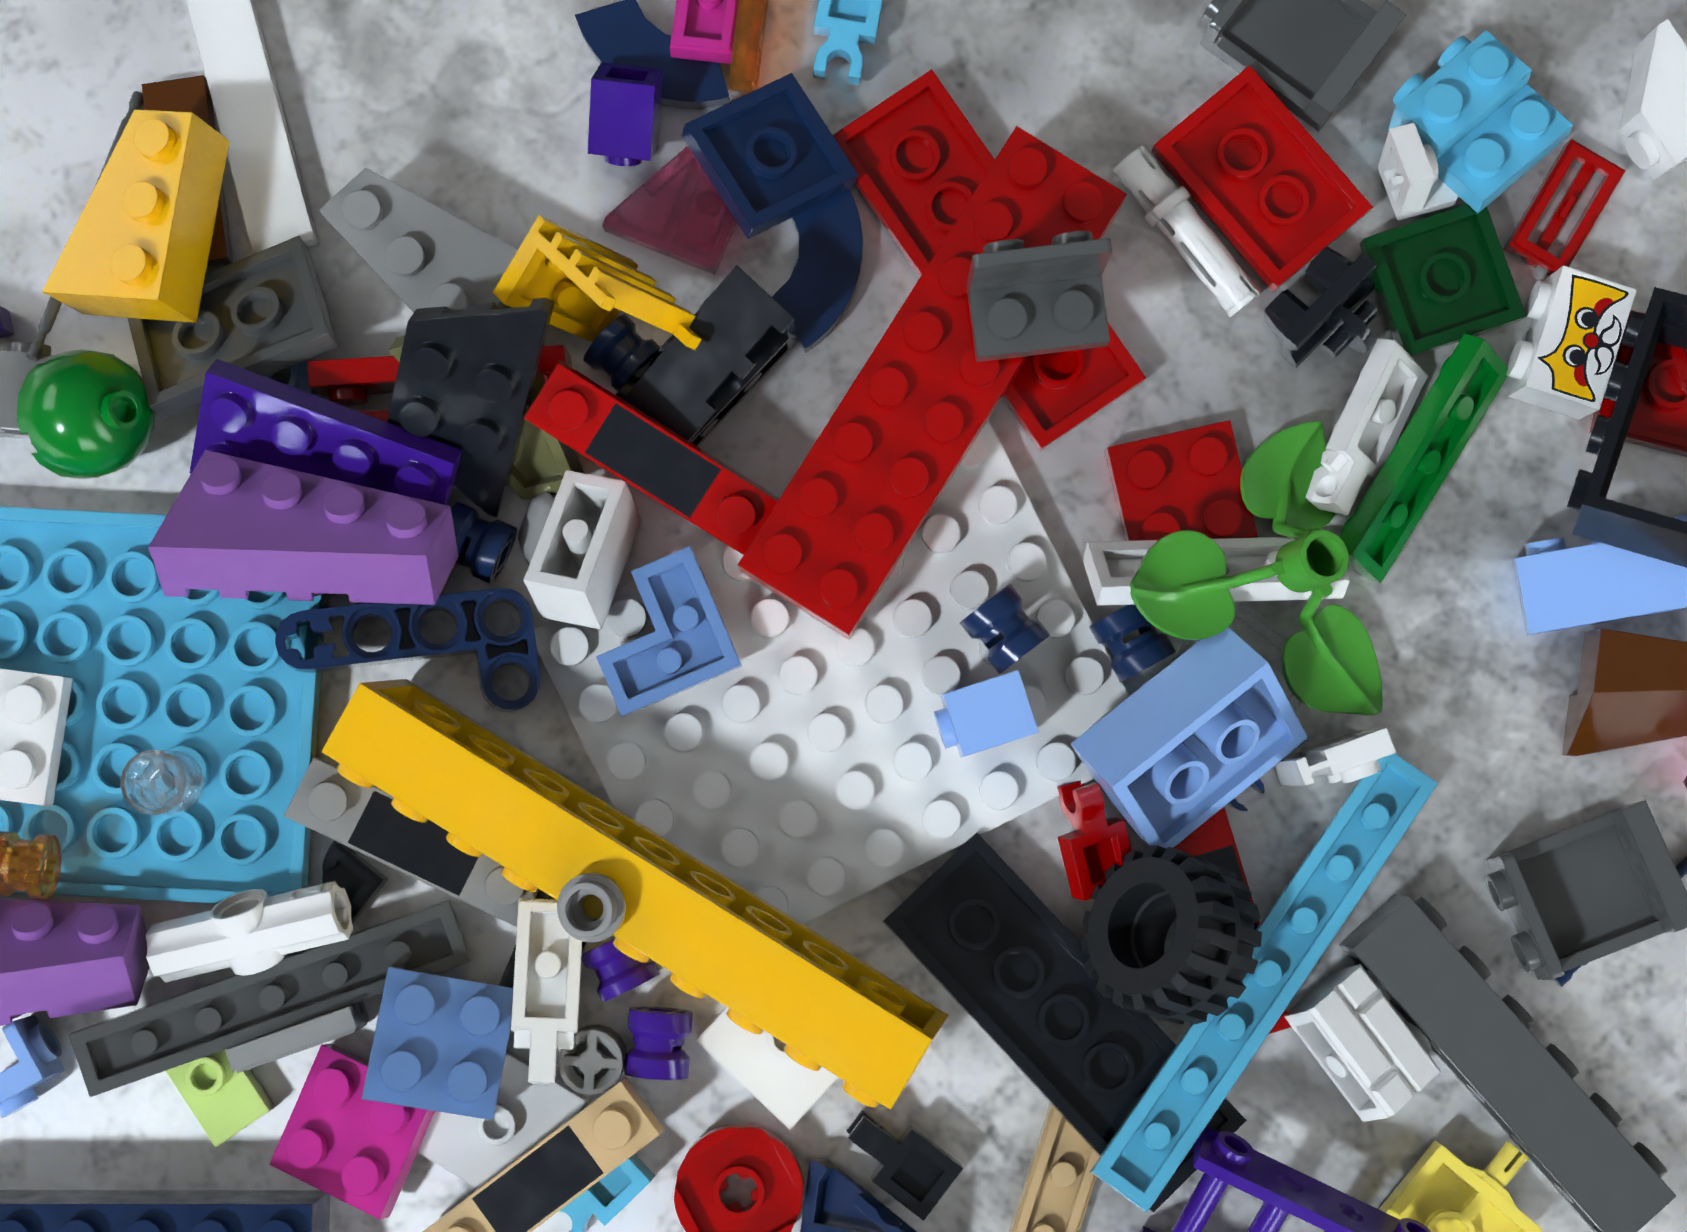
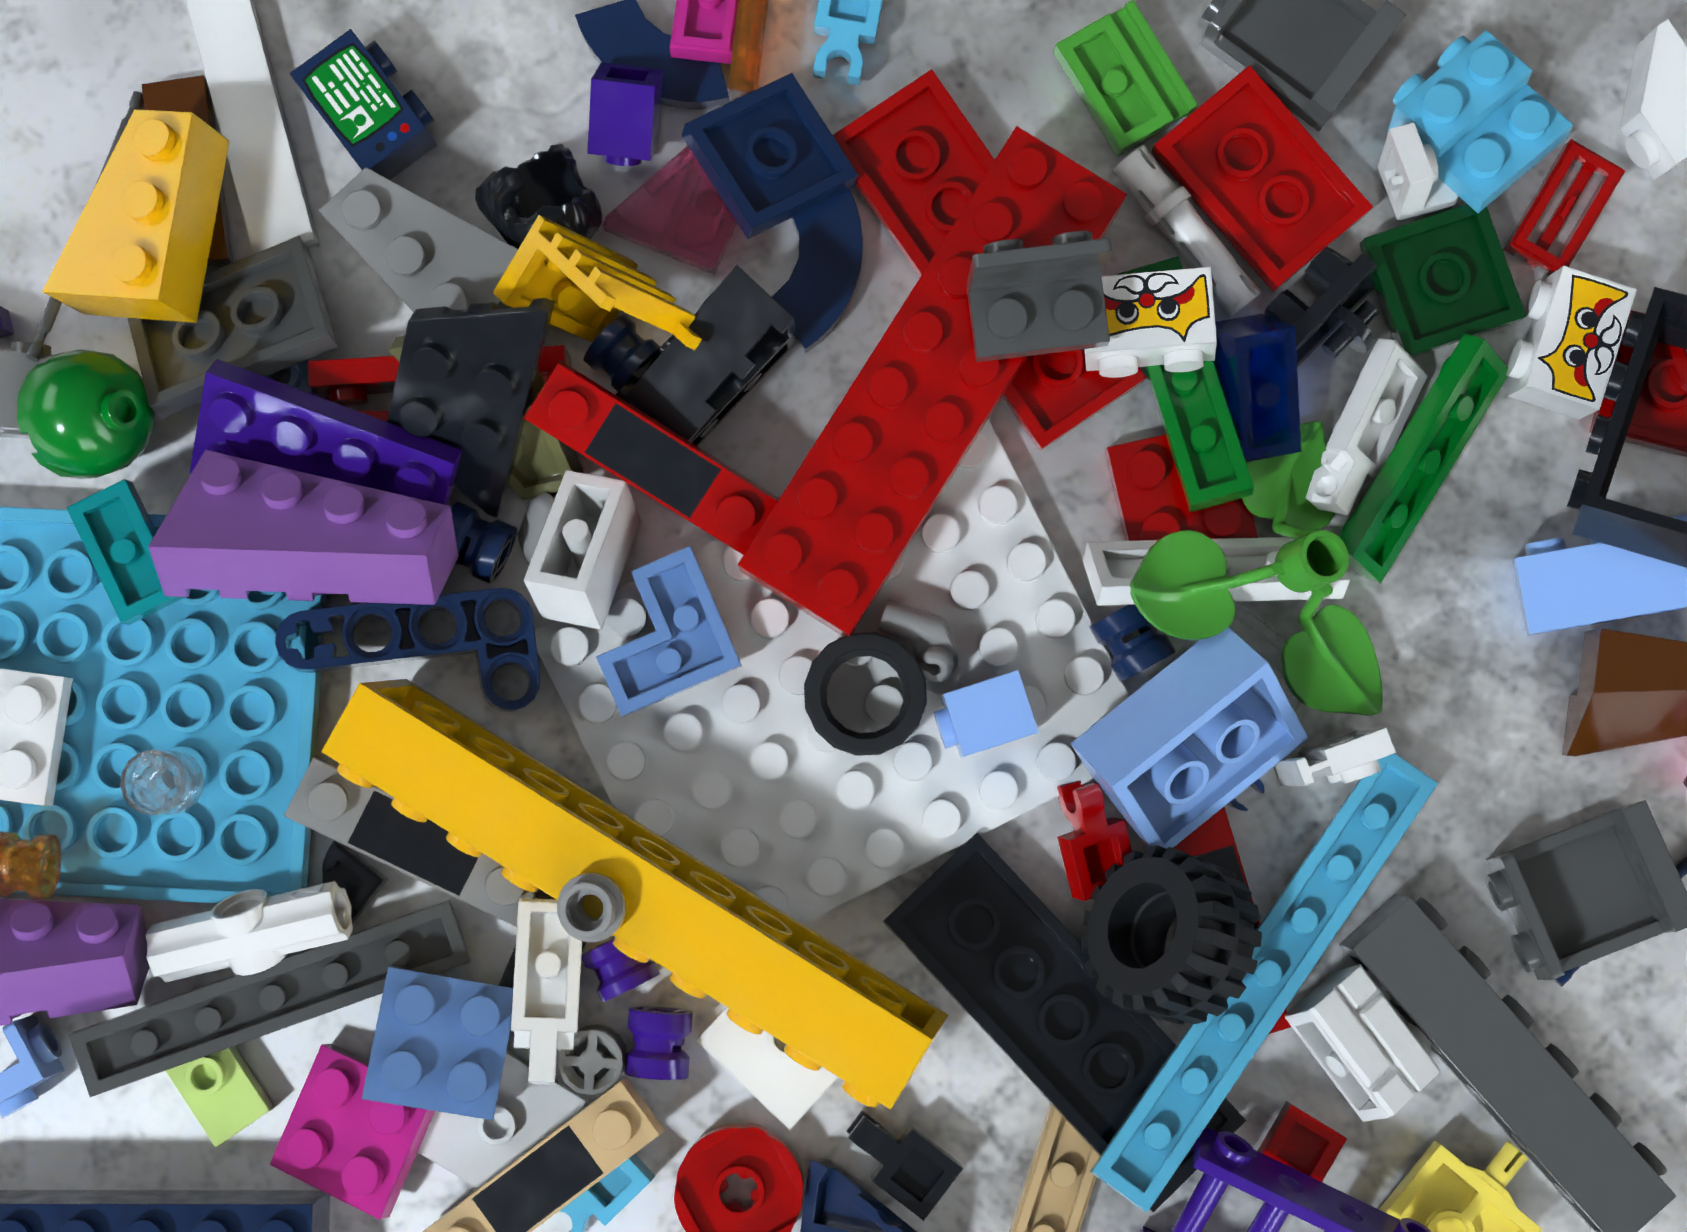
(117, 541): none -> teal plate
(297, 1037): light grey tile -> none
(363, 107): none -> brick
(543, 187): none -> black hair
(860, 646): none -> black tyre
(928, 638): none -> light grey arm
(1004, 628): dark blue wheel -> none
(1125, 78): none -> bright green plate
(1156, 321): none -> white brick
(1198, 427): none -> green plate
(1260, 384): none -> clear blue slope
(1302, 1142): none -> red plate

